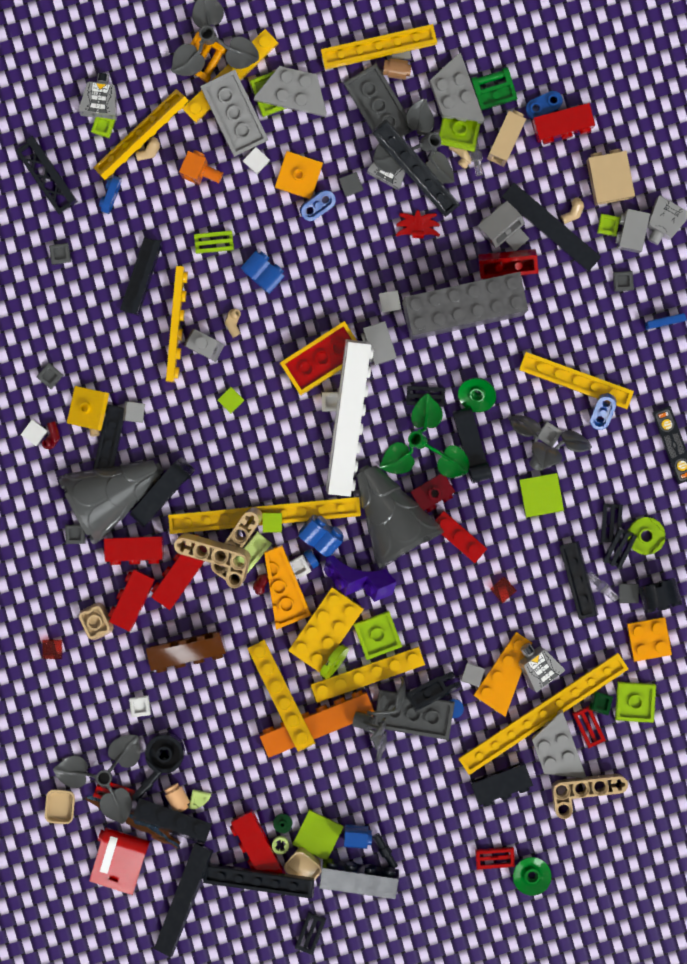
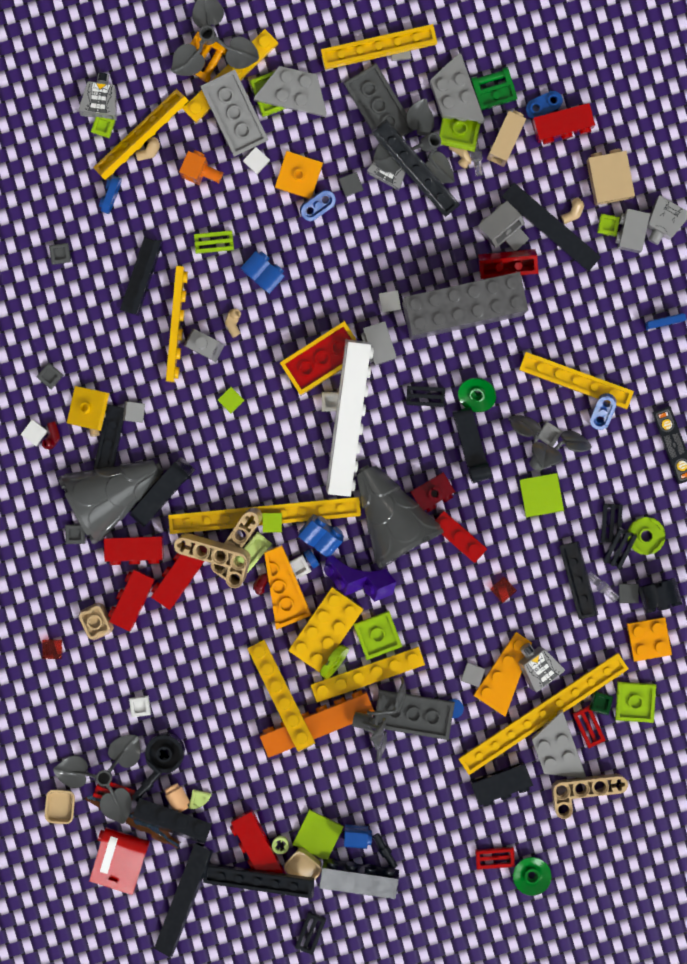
(49, 168): black fence -> none
(186, 650): reddish brown wedge -> none
(282, 818): dark green tile -> none
(396, 68): medium nougat brick -> none
(398, 457): green plant -> none
(418, 225): red piece -> none
(431, 691): black hinge -> none
(623, 281): dark grey tile -> none

